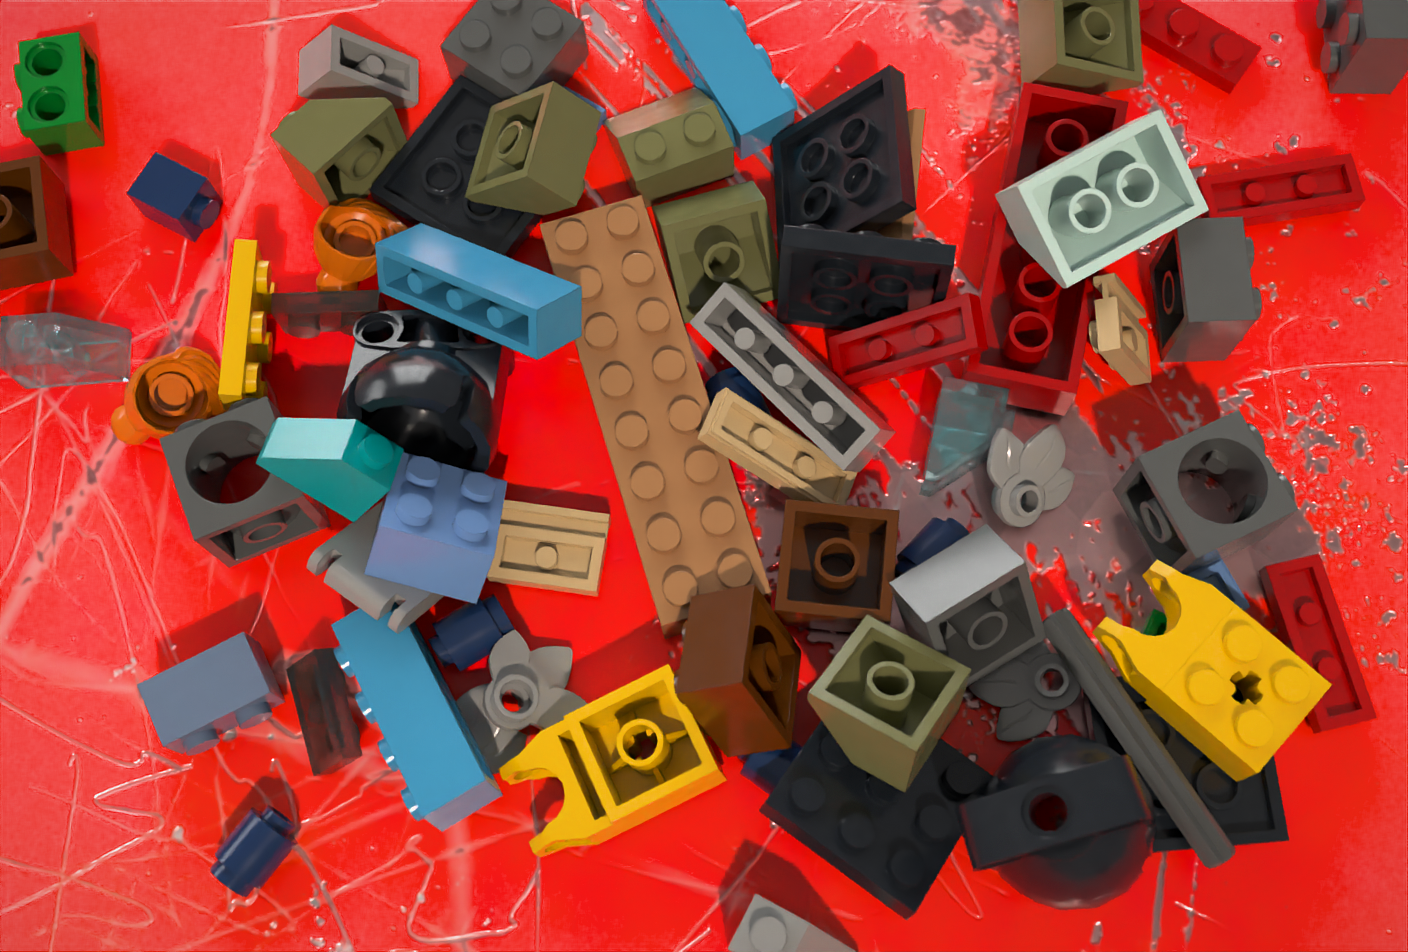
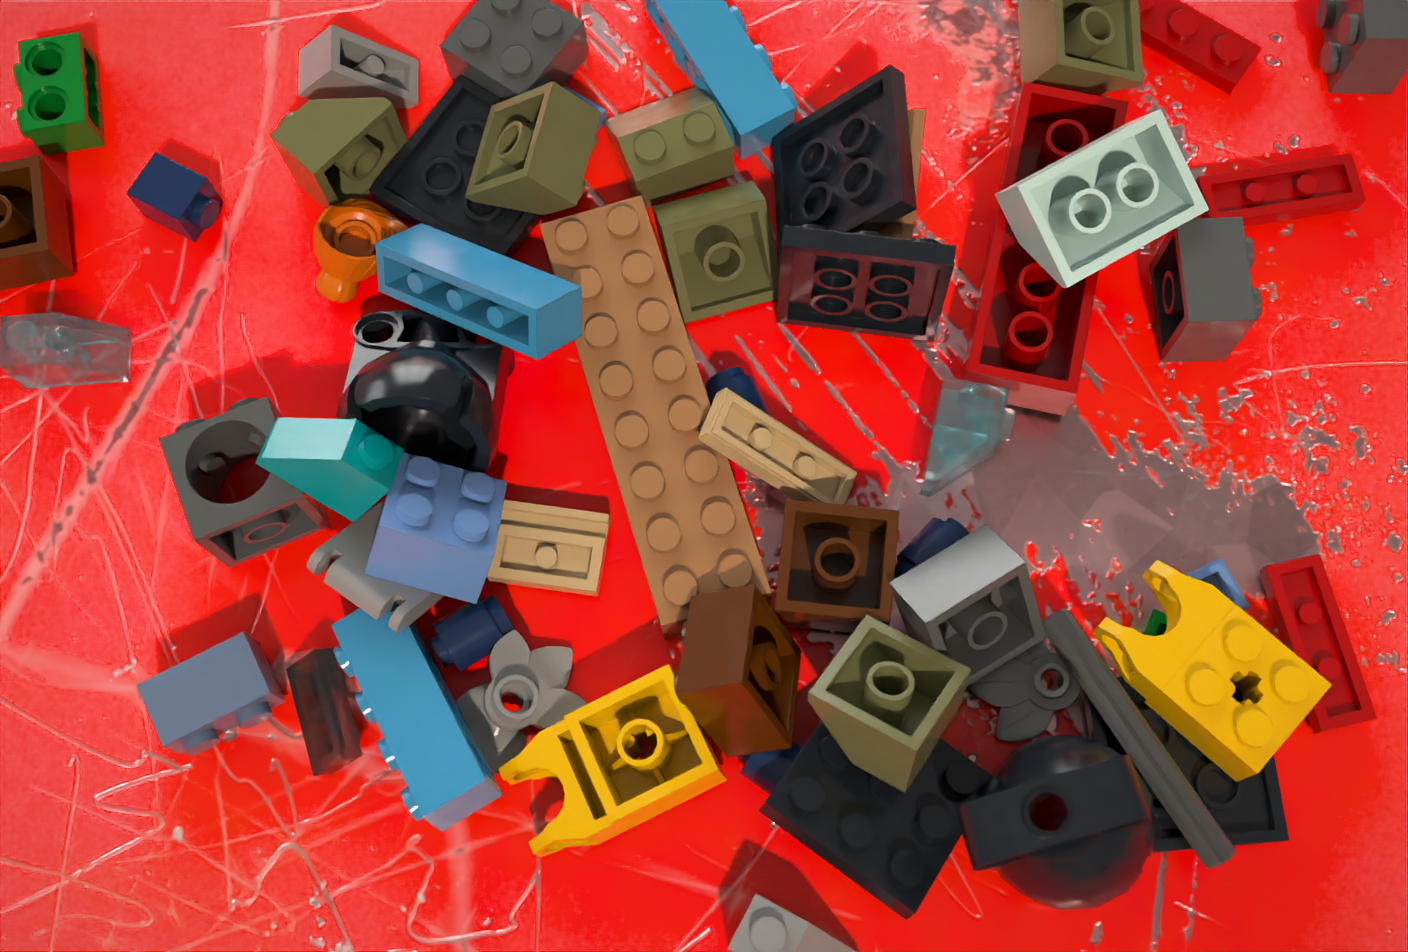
(168, 394): orange hair -> none
(245, 335): yellow plate -> none
(254, 850): dark blue brick -> none
(328, 311): clear smoke plate -> none
(792, 378): light grey brick -> none
(909, 342): red plate -> none
(1028, 471): light grey plate -> none
(1118, 332): tan plate -> none
(1230, 455): dark grey brick -> none

